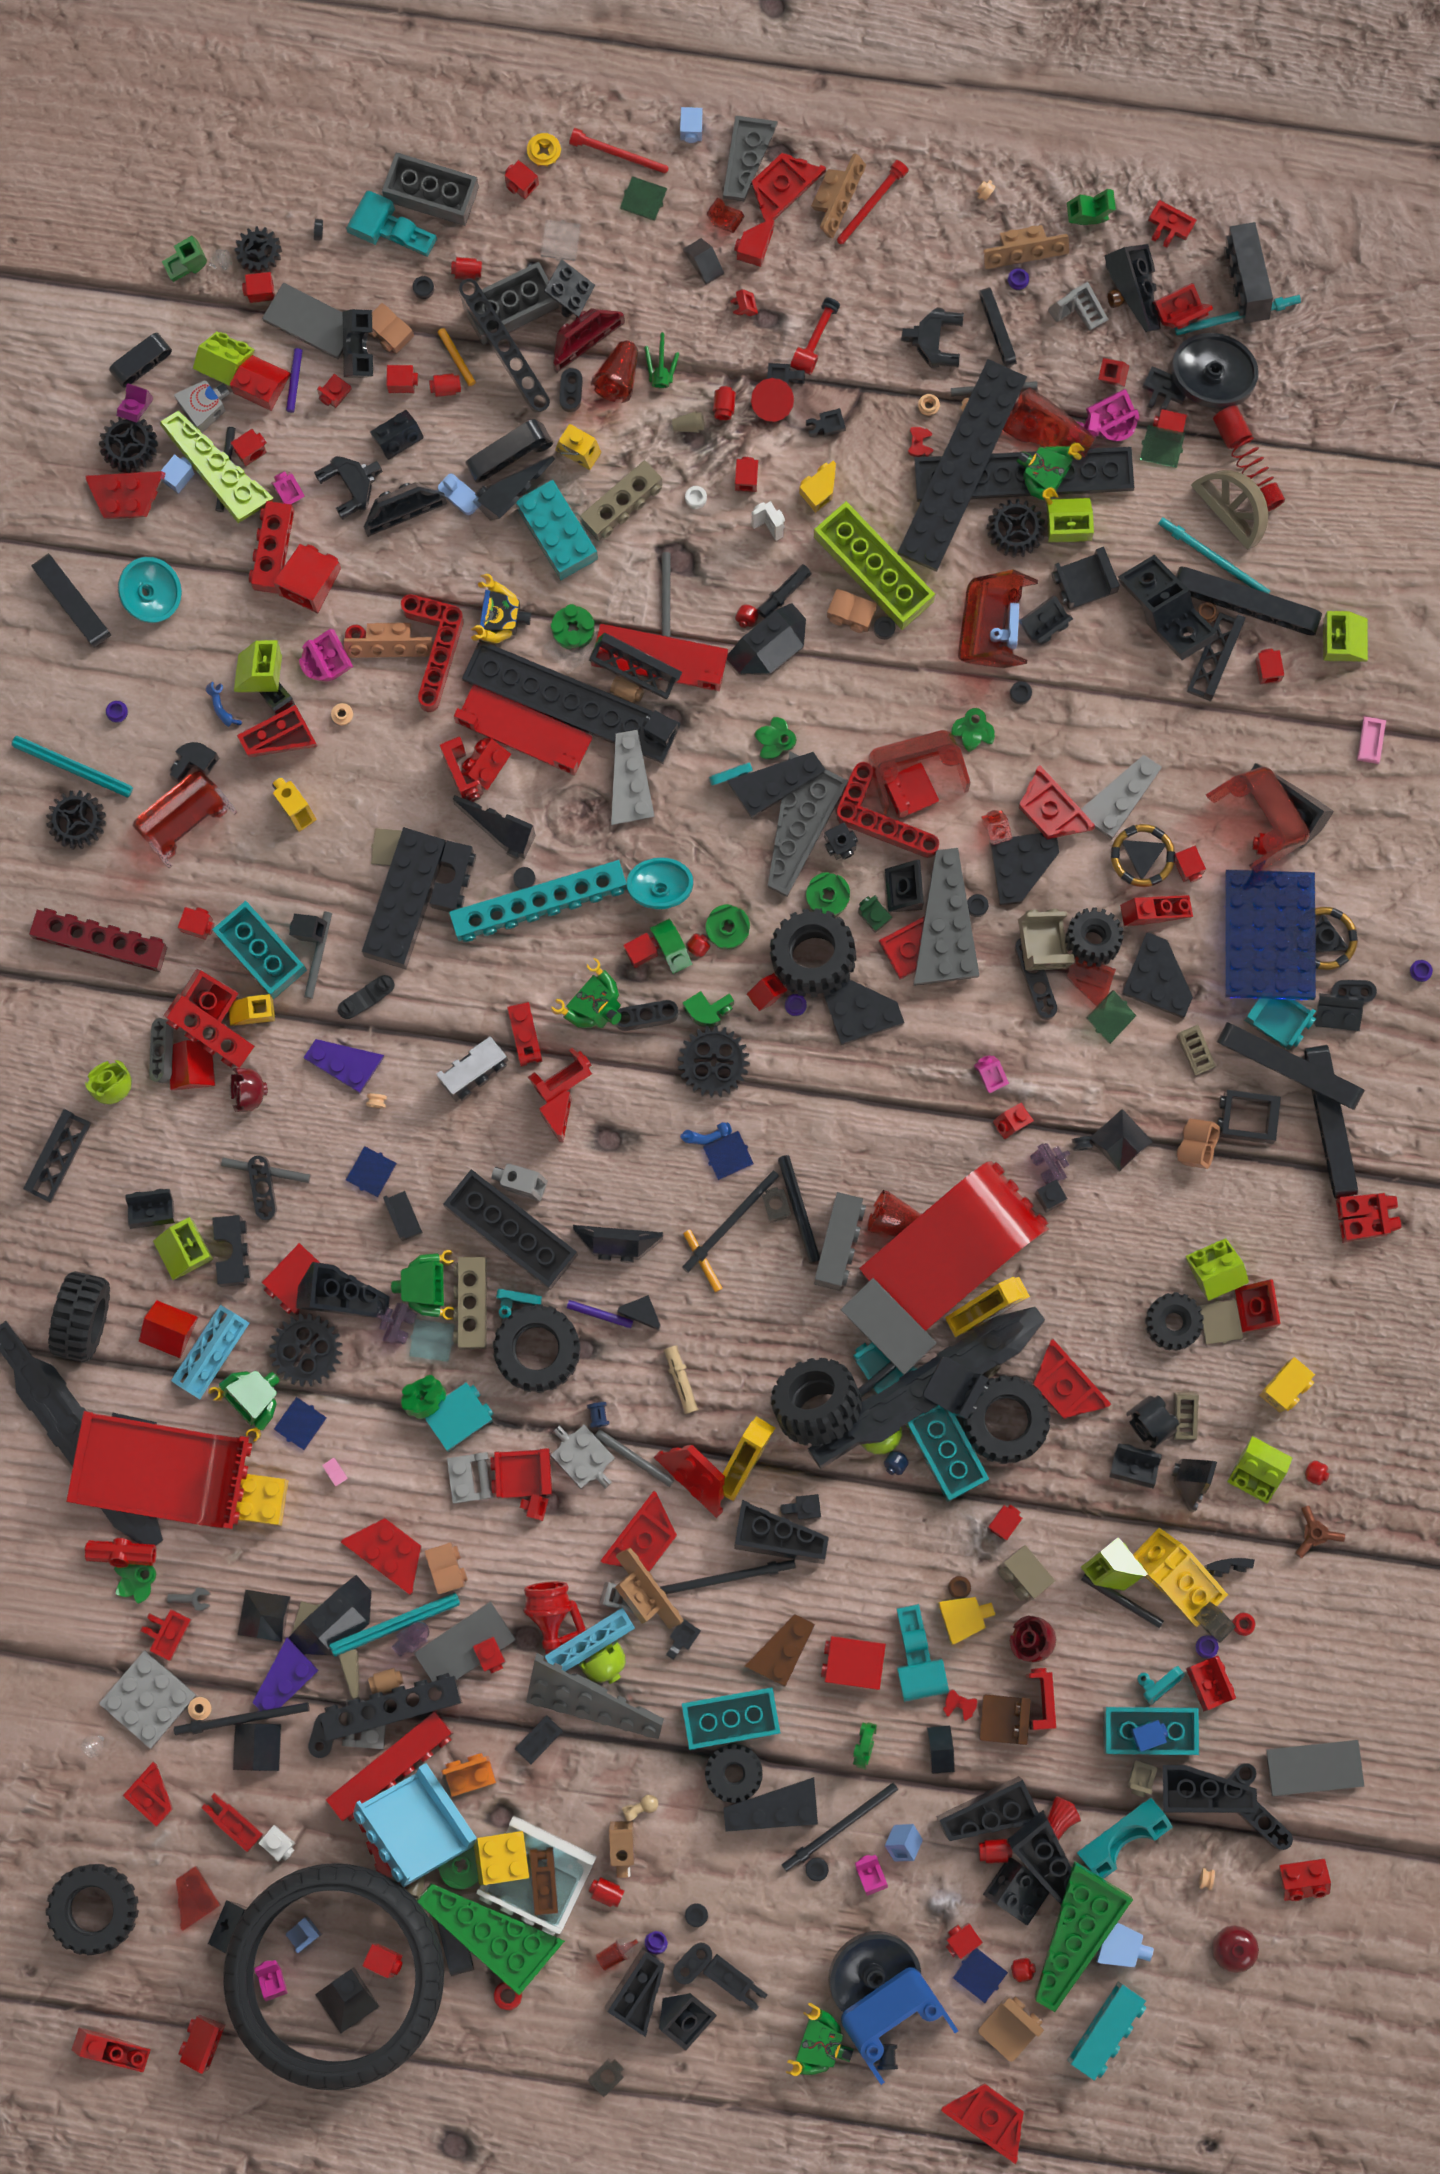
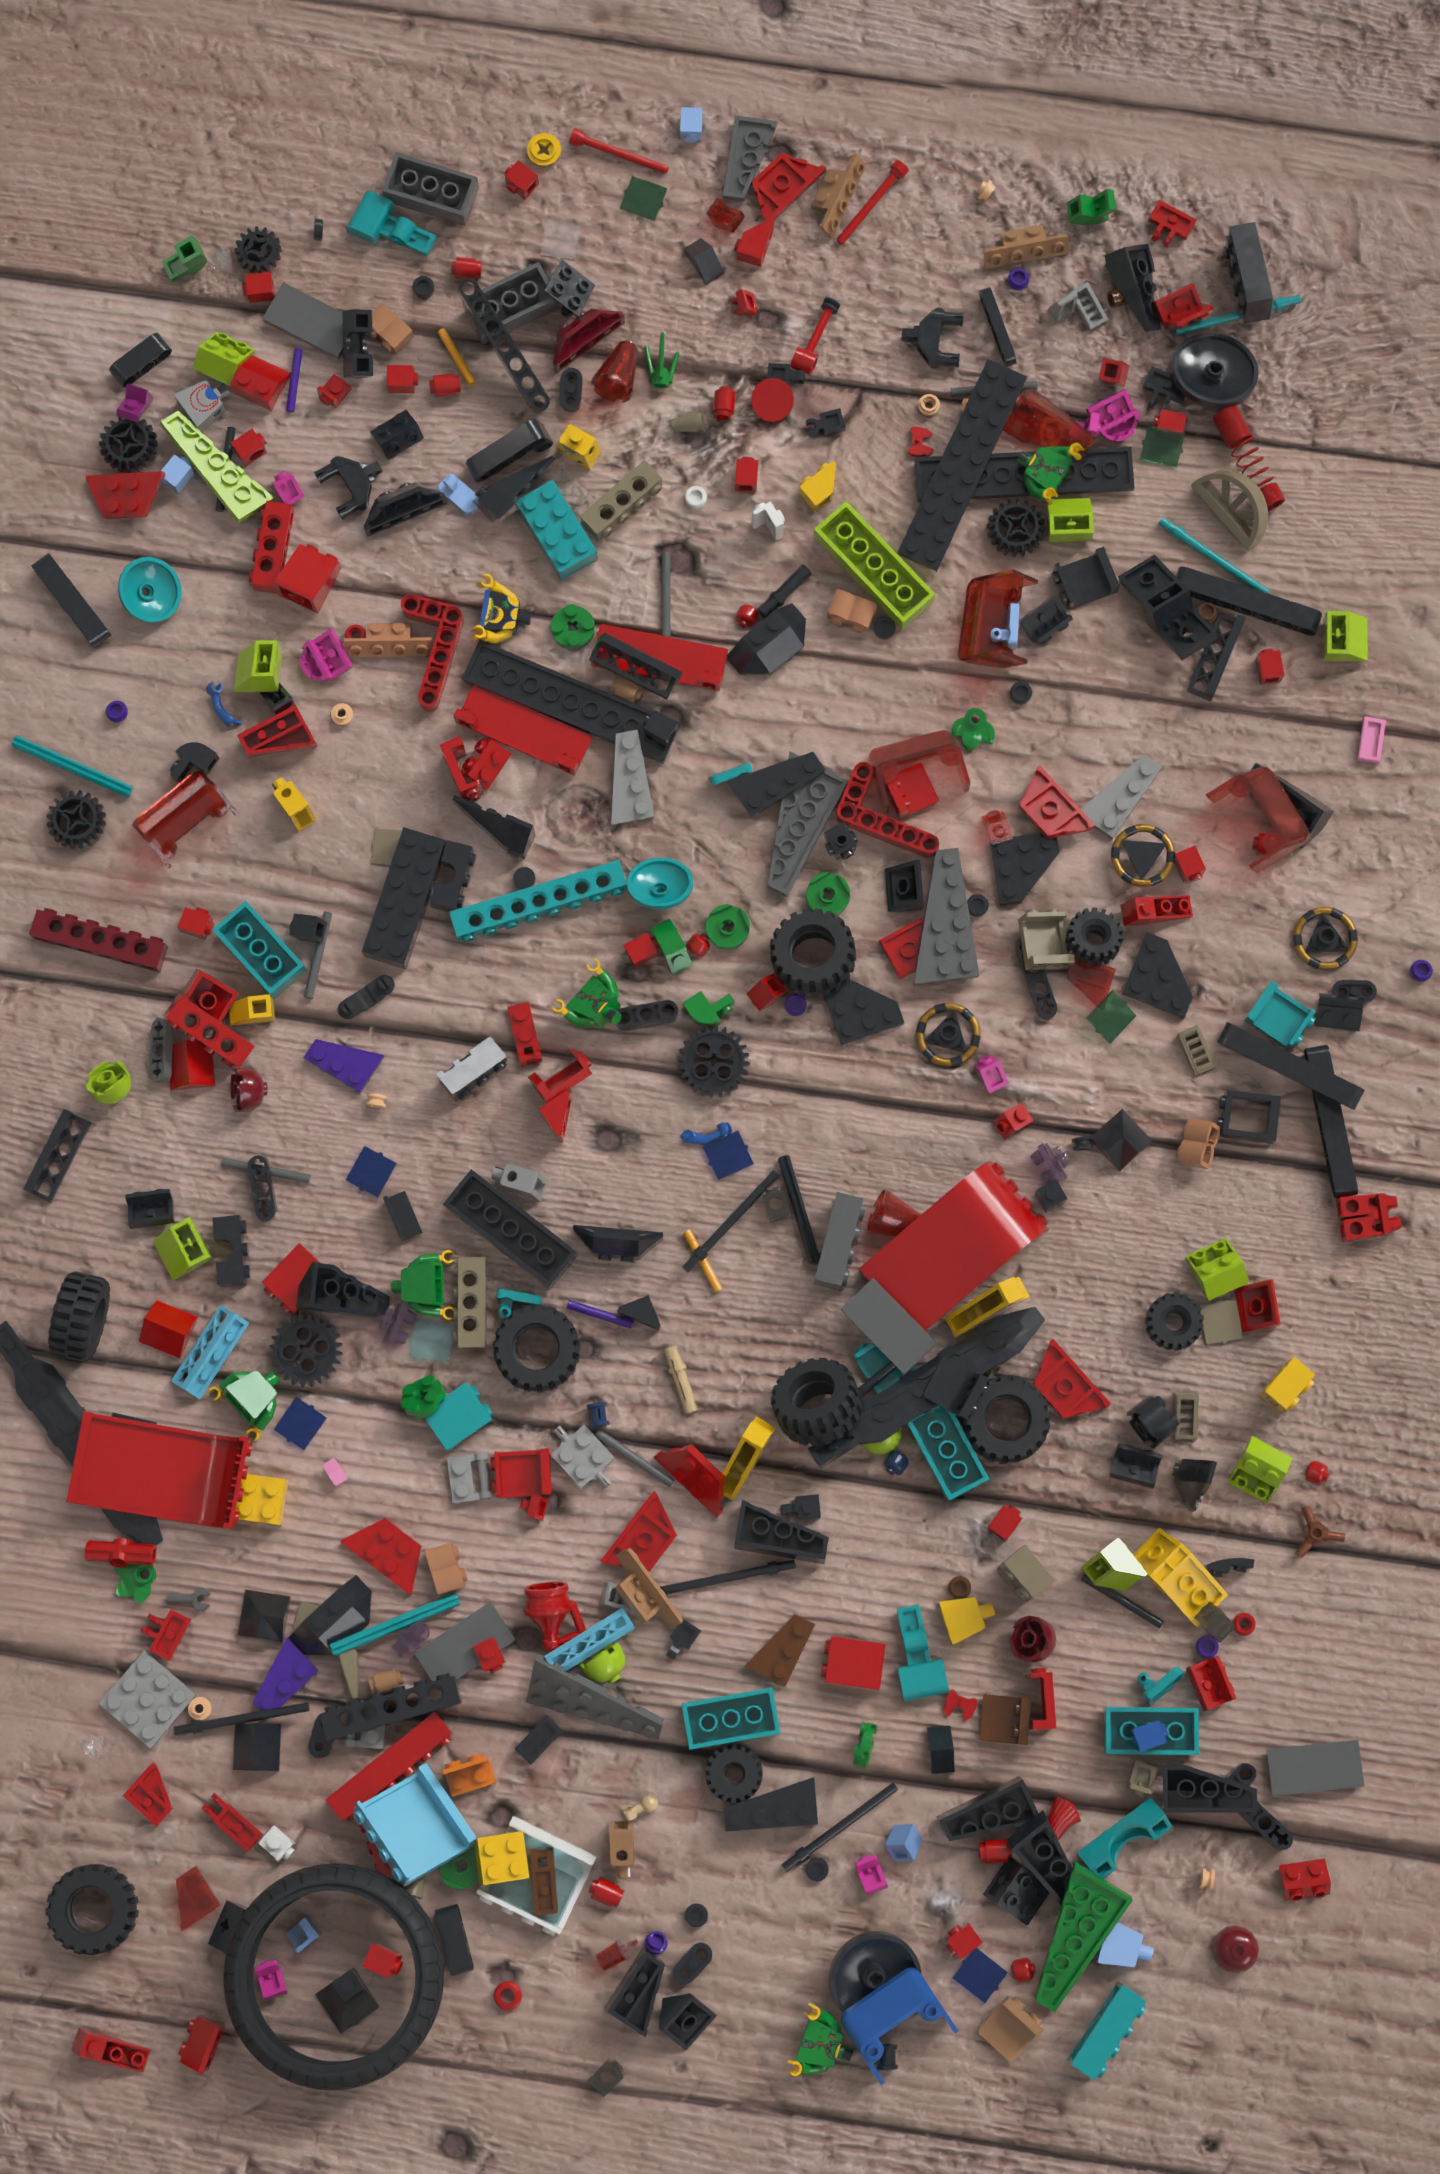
(500, 1942): green wing -> none
(732, 1980): black hinge -> none
(772, 738): green plate -> none
(873, 913): dark green bracket -> none
(948, 1034): none -> black piece
(989, 2118): red wing -> none
(1270, 935): clear blue plate -> none

